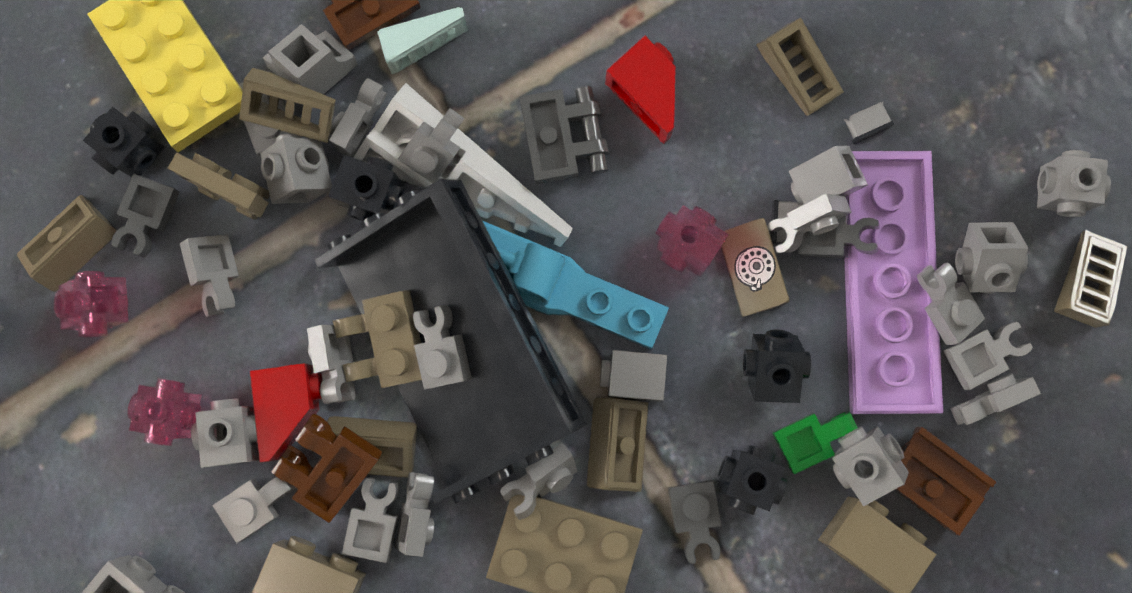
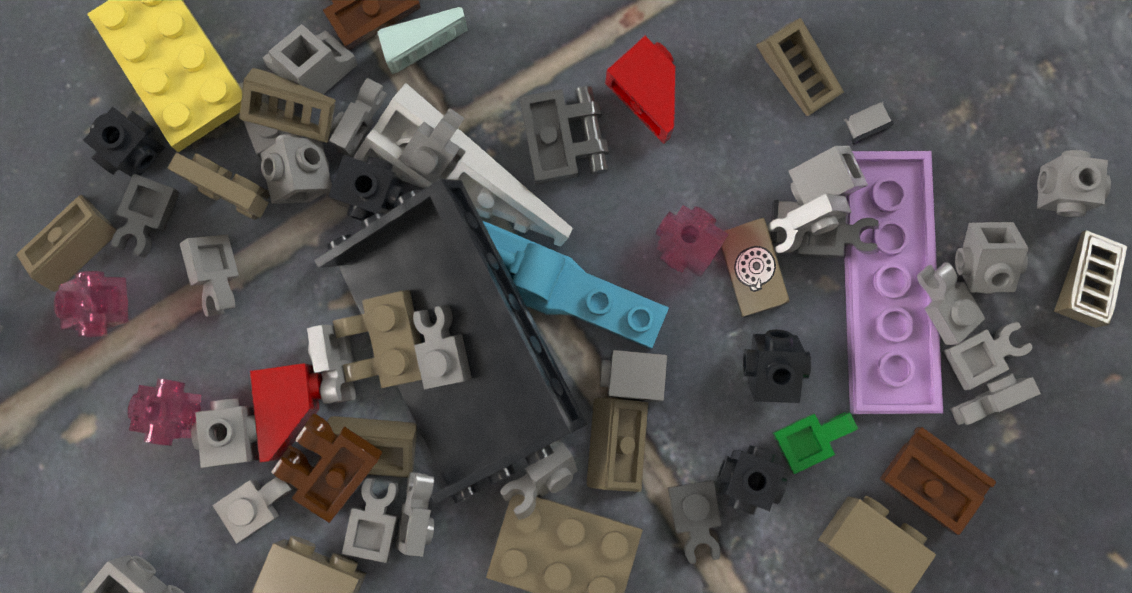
(872, 478): light grey brick -> none

